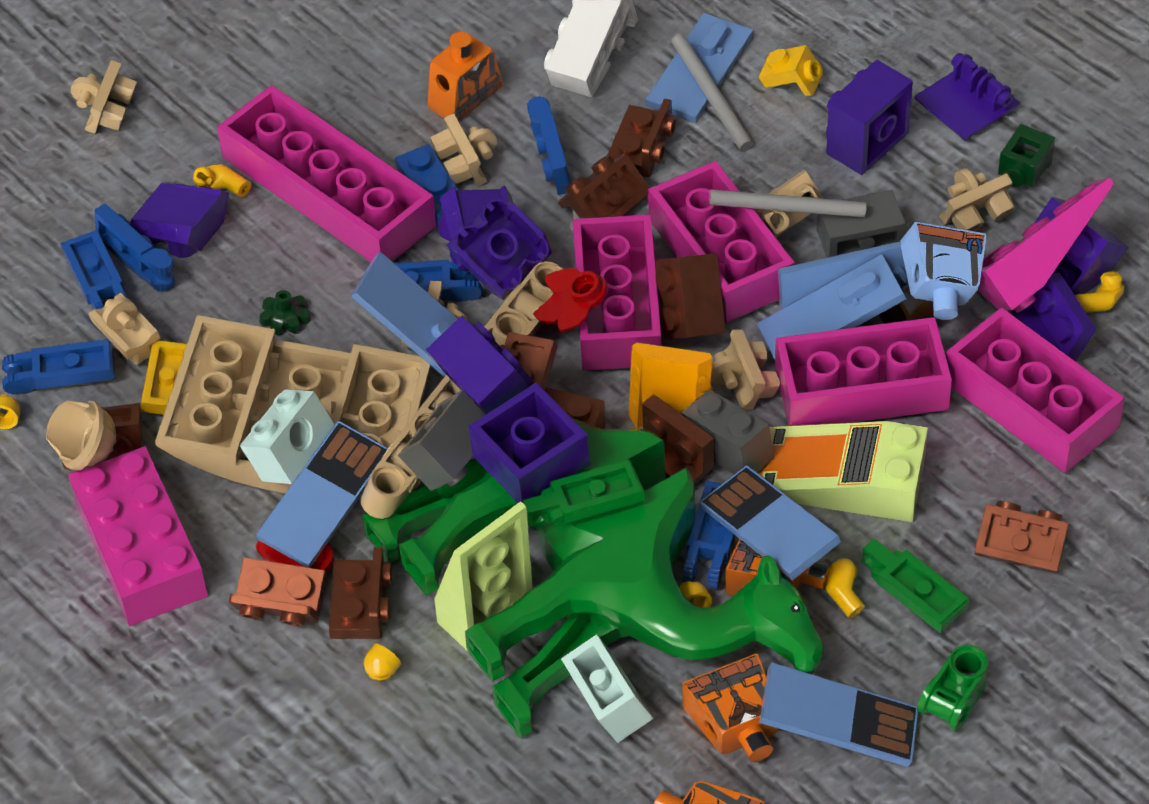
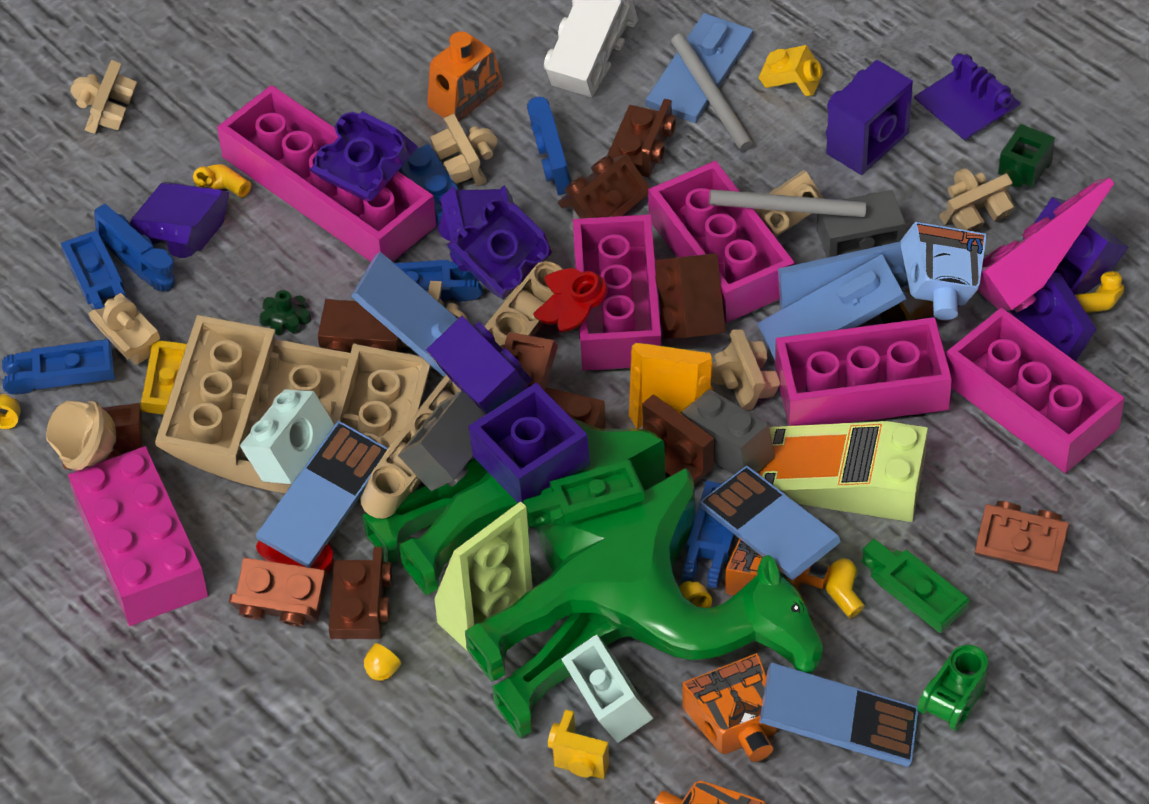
(349, 324): none -> copper brick
(362, 155): none -> dark purple slope
(576, 752): none -> yellow bracket

